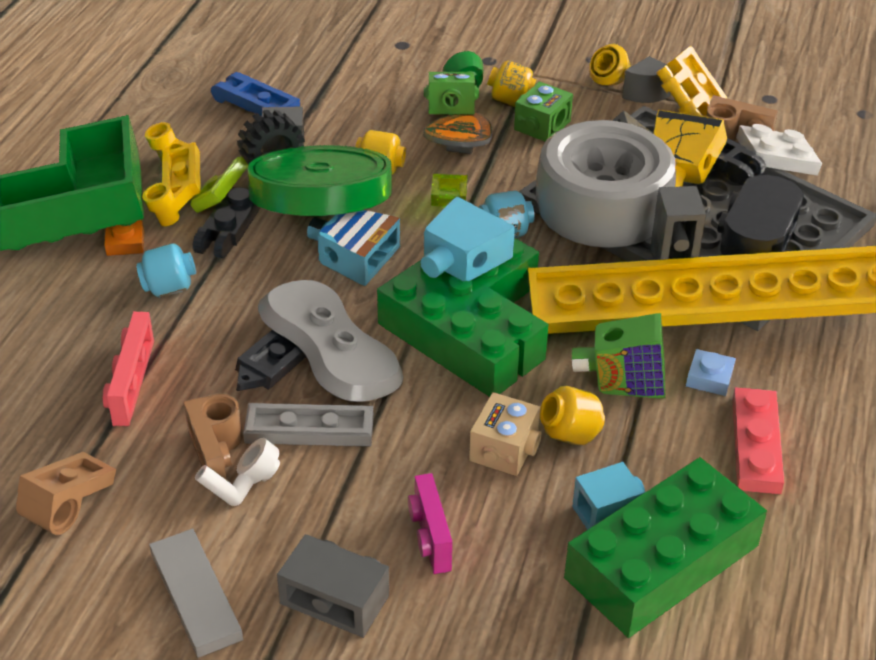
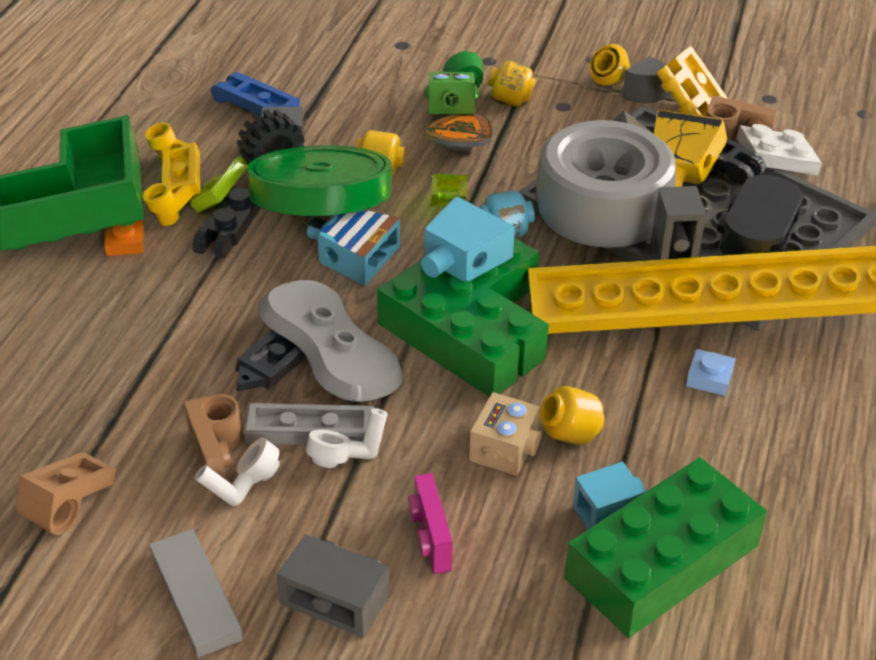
(129, 369): coral plate -> none
(166, 270): medium azure head -> none
(332, 448): none -> white plate
(543, 111): bright green head -> none
(626, 357): torso -> none
(757, 441): coral plate -> none

